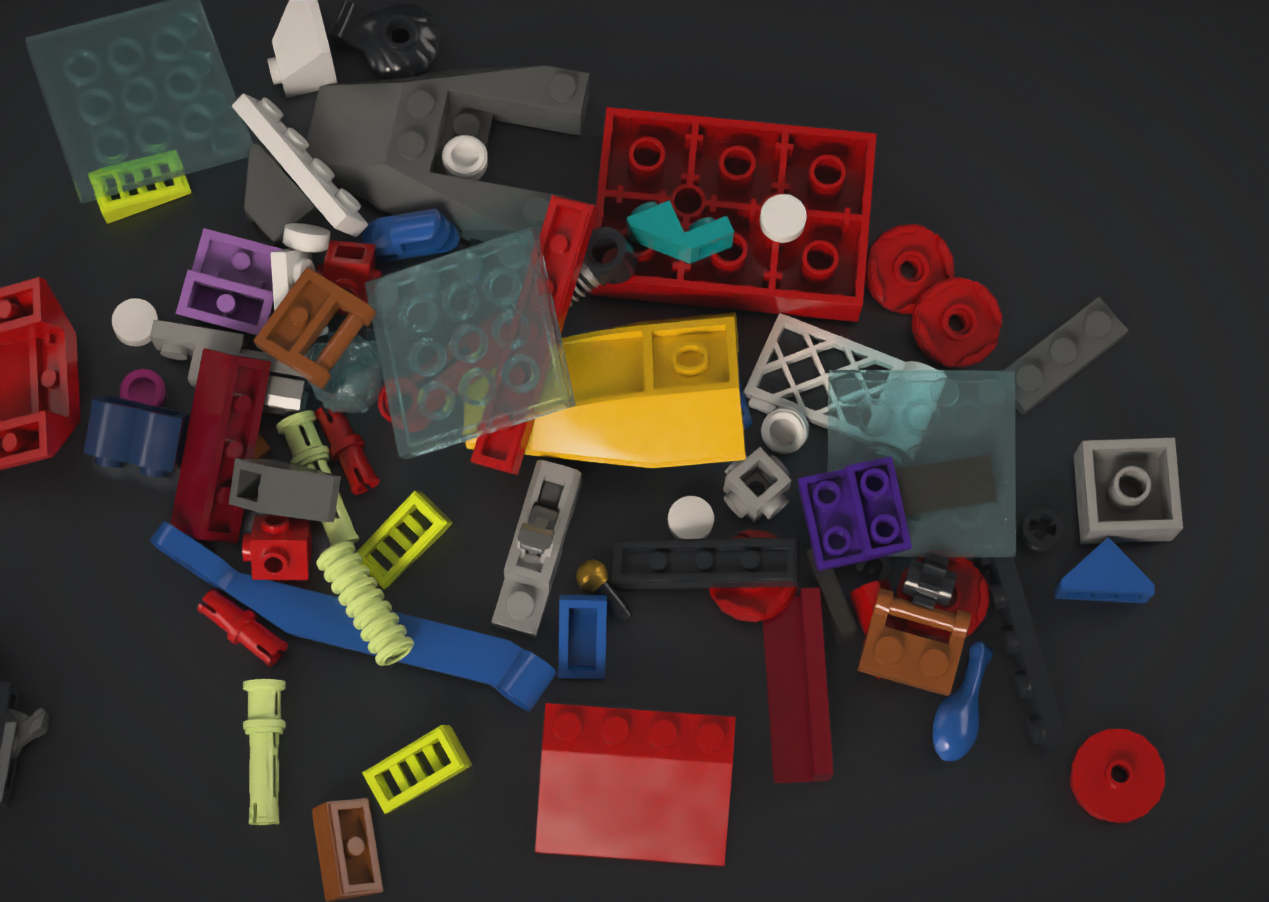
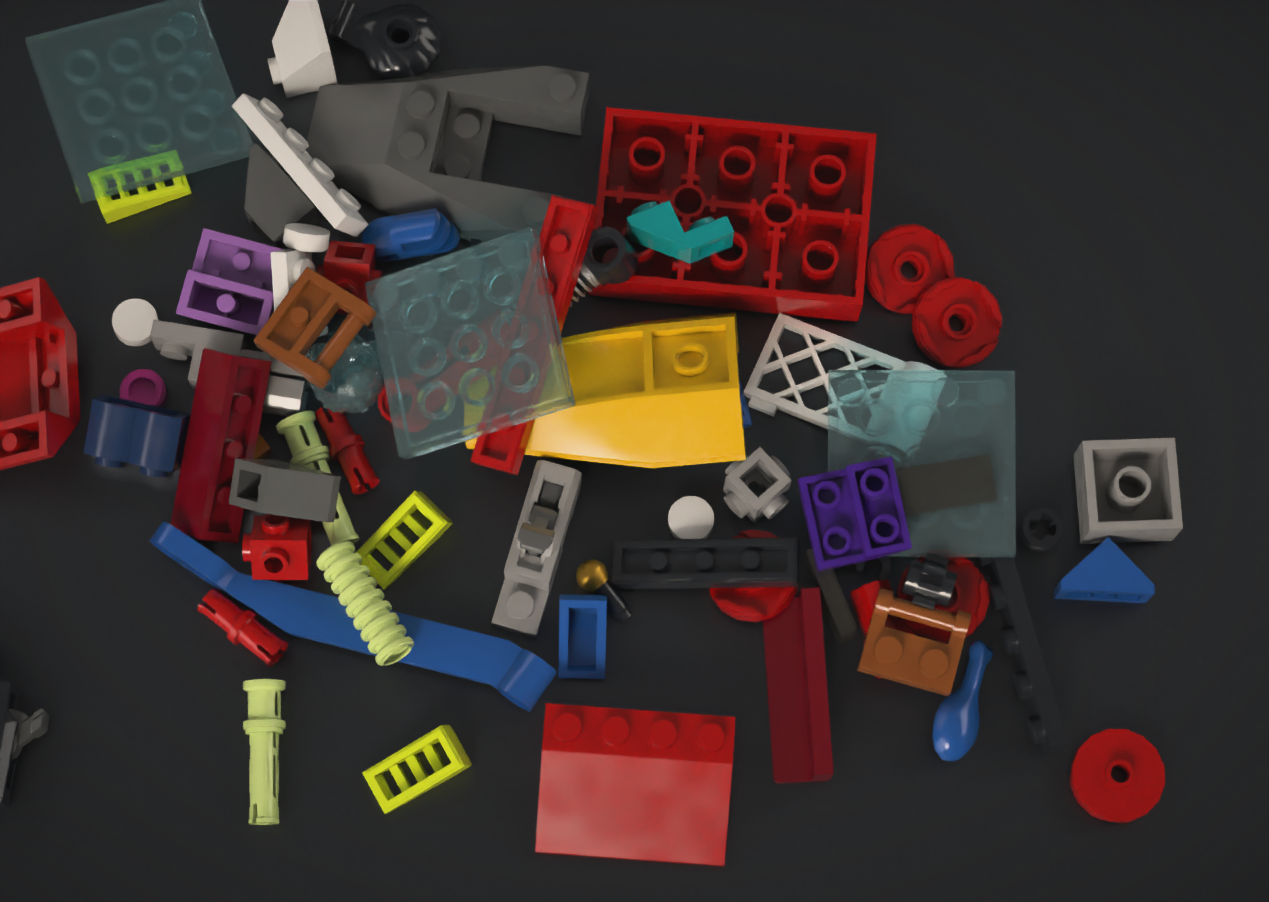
(347, 849): dark orange slope -> none
(465, 157): white tile -> none
(783, 218): white tile -> none
(785, 429): white tile -> none
(1065, 353): dark grey plate -> none

